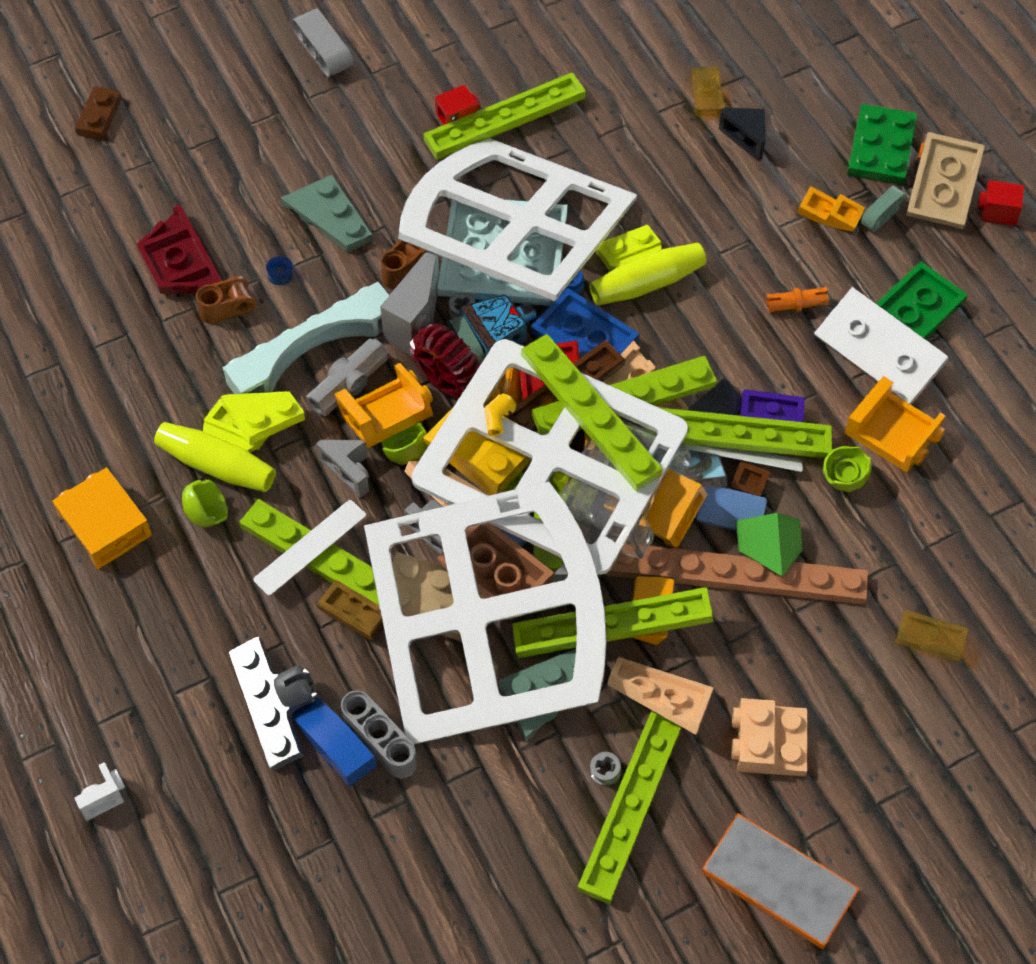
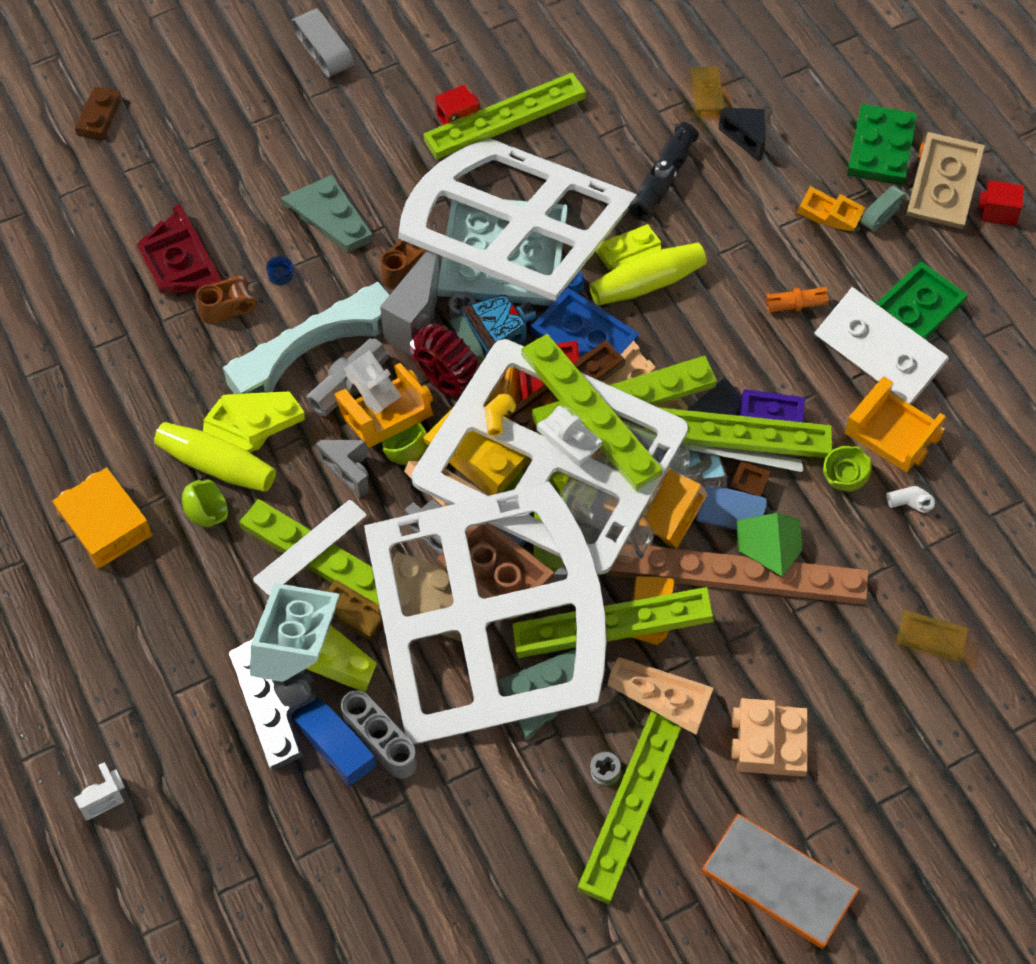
(291, 631): none -> light aqua slope
(344, 661): none -> neon yellow wing
(372, 382): none -> white hips
(569, 435): none -> white hips
(672, 158): none -> black piece
(913, 497): none -> white arm

